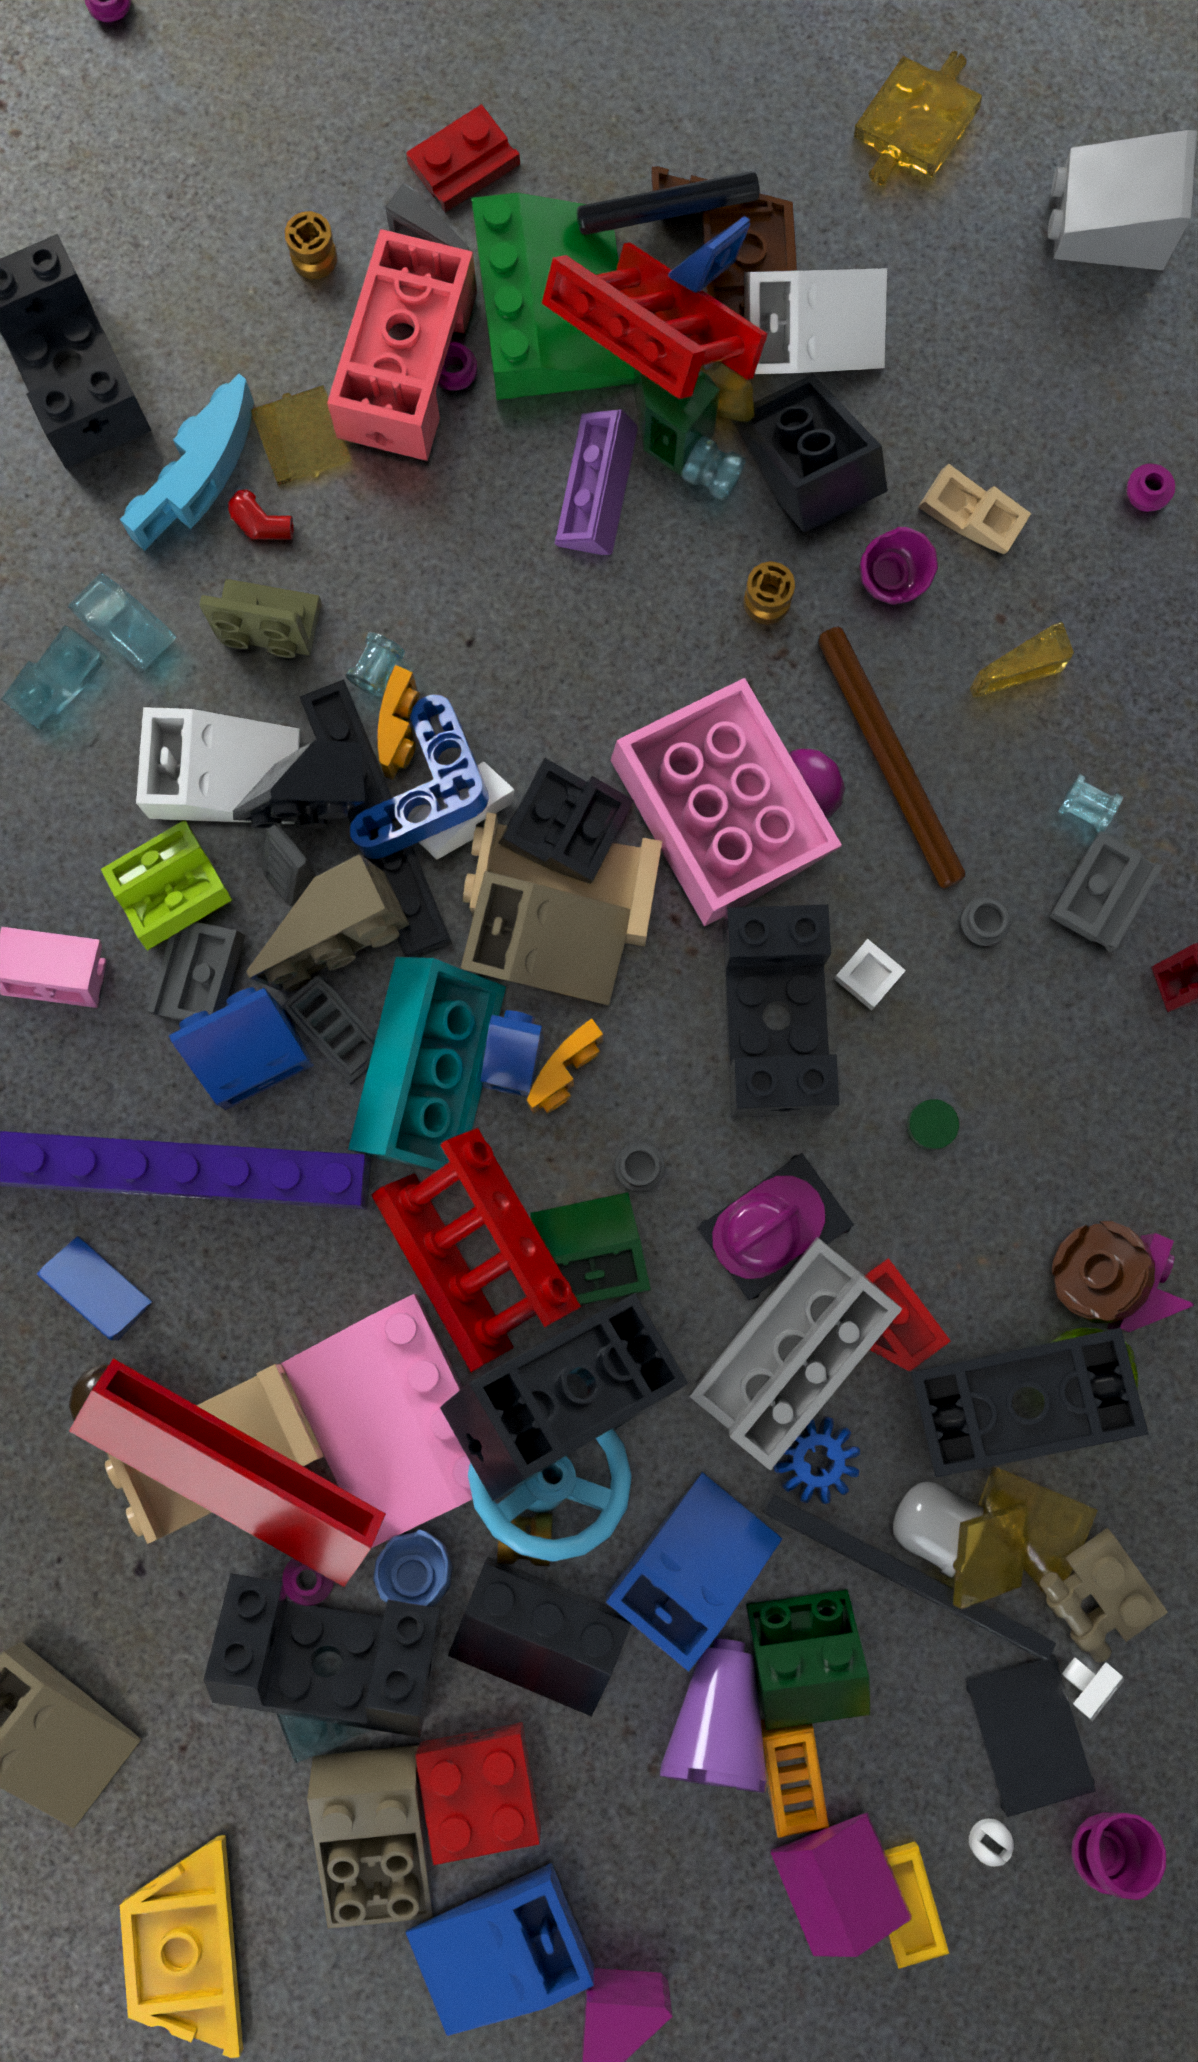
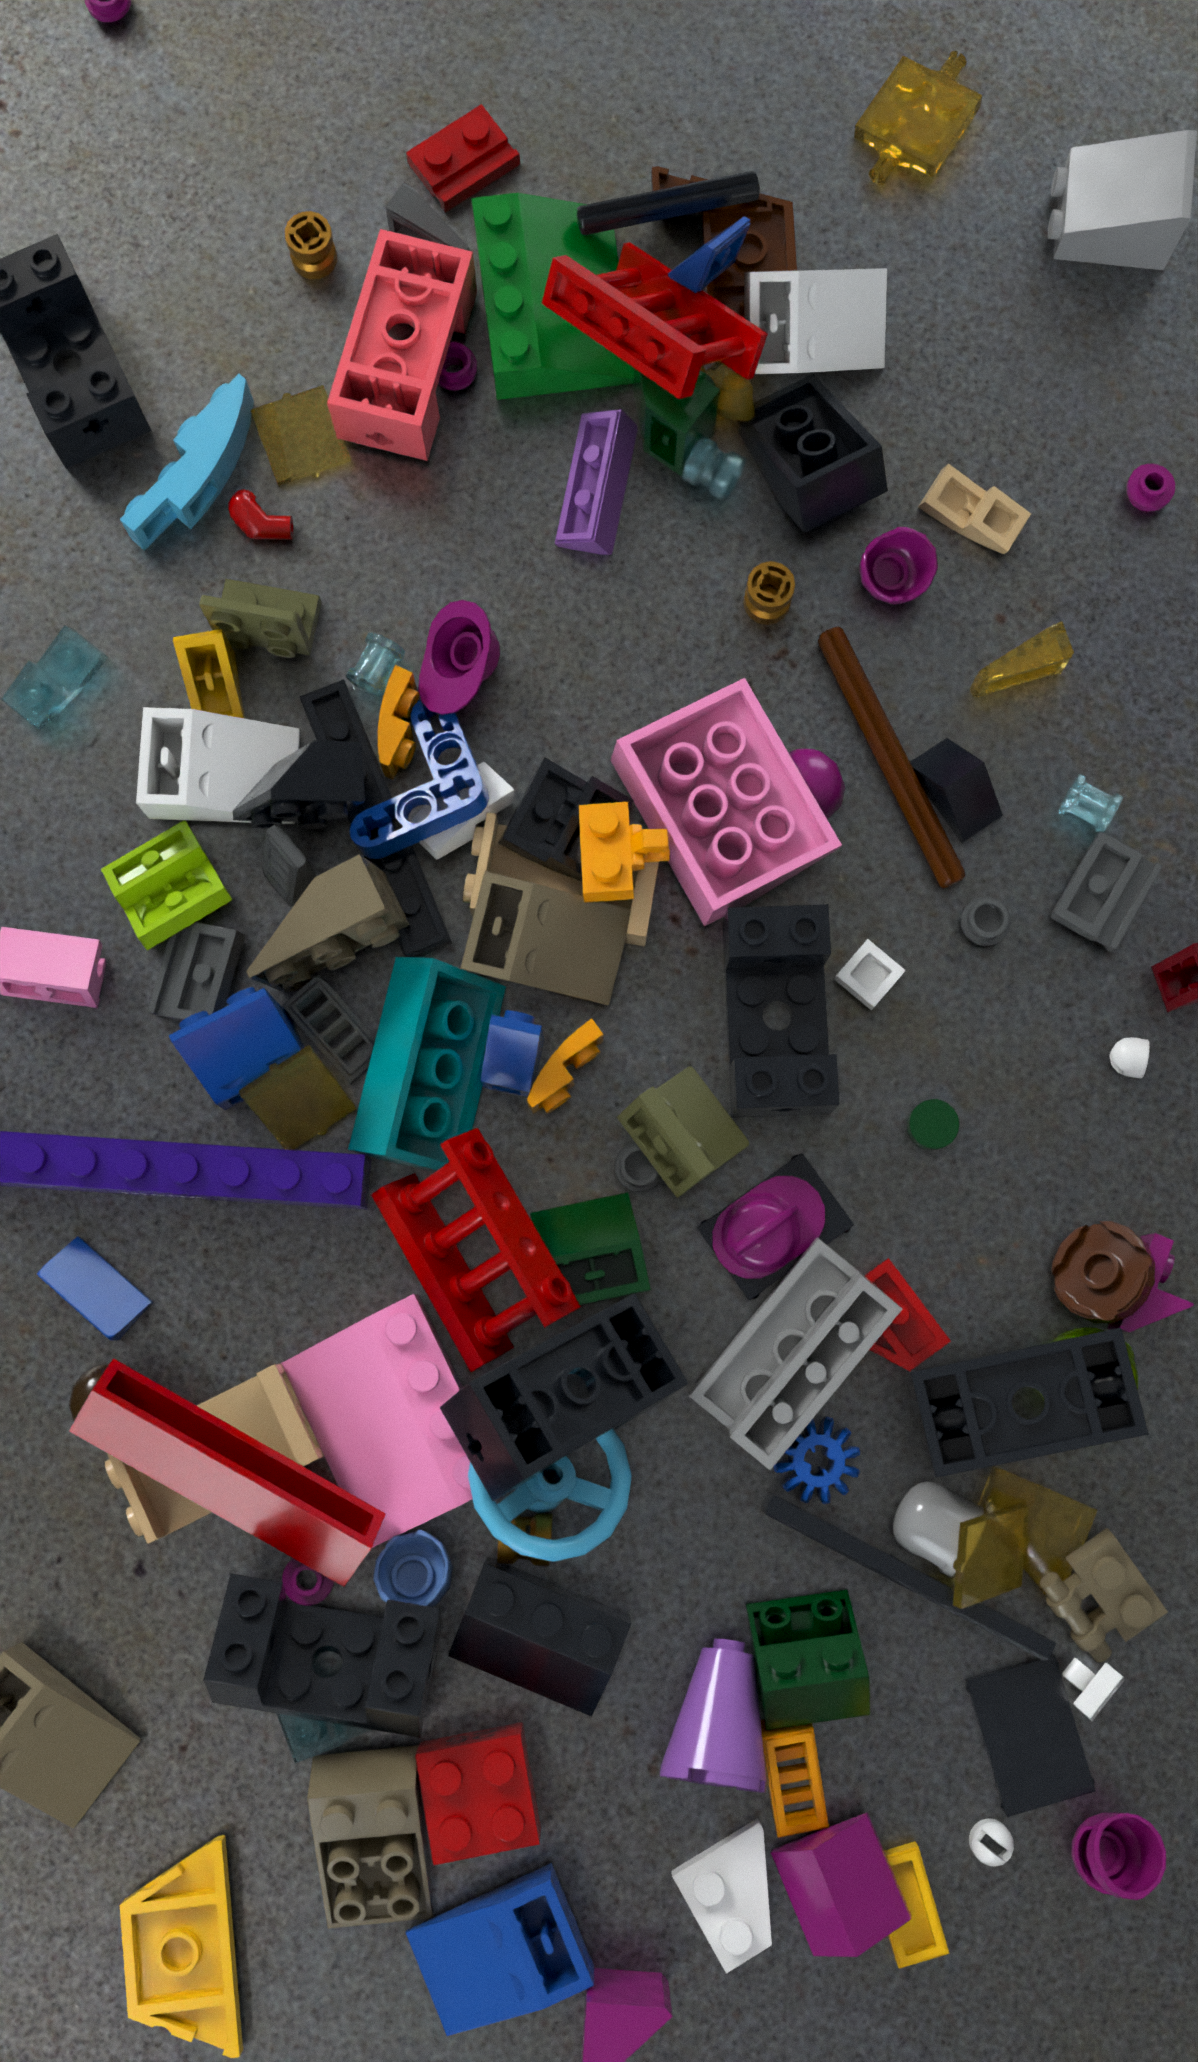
(122, 621): clear light blue slope -> none
(210, 672): none -> yellow slope
(298, 1099): none -> clear yellow piece
(457, 657): none -> magenta piece
(614, 850): none -> light orange hinge
(683, 1130): none -> olive bracket
(693, 1571): blue slope -> none
(730, 1895): none -> white wing
(958, 788): none -> black slope
(1130, 1057): none -> white hinge

